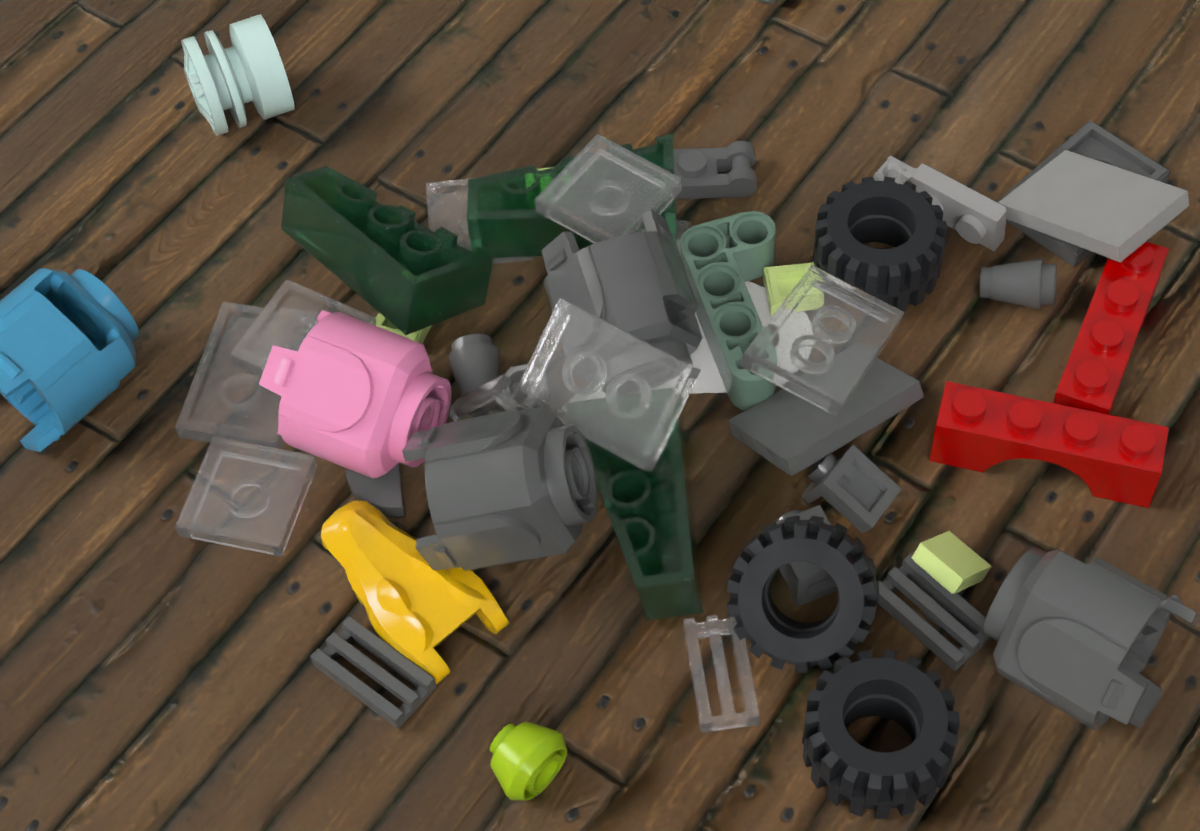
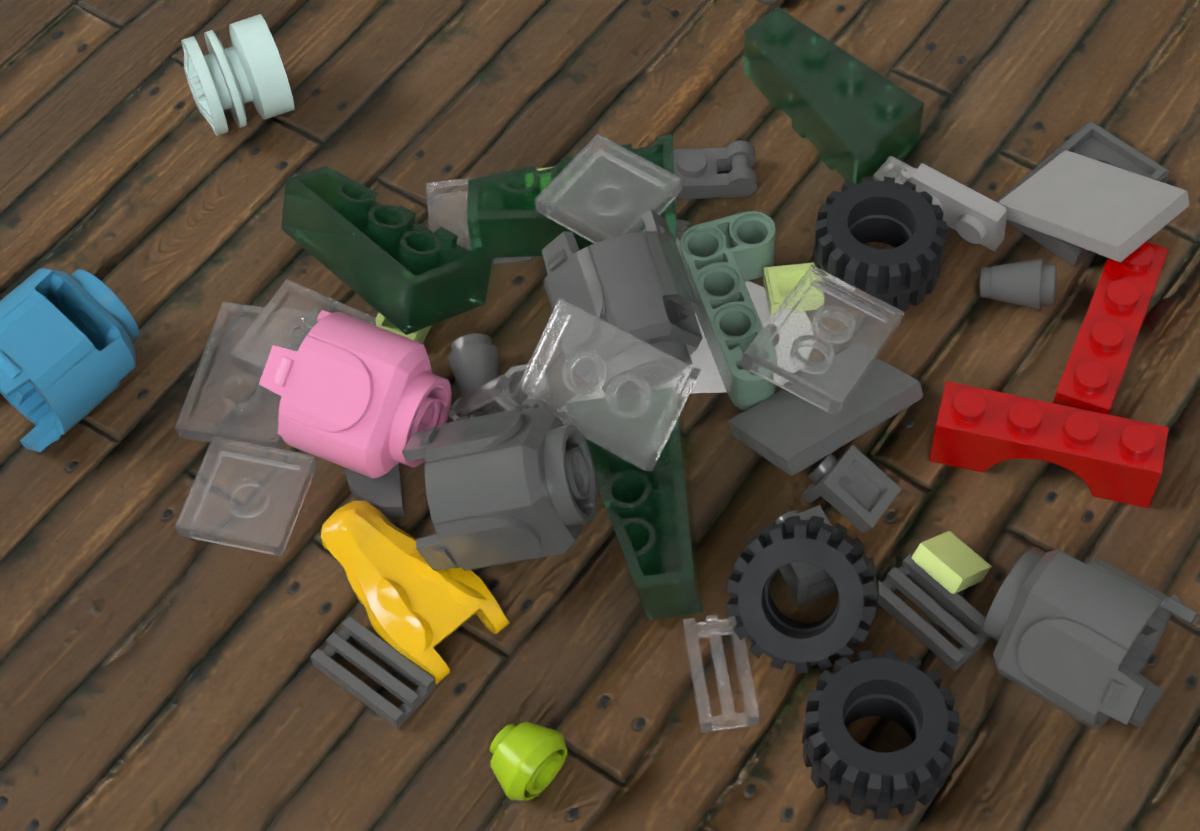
(831, 96): none -> clear green wedge

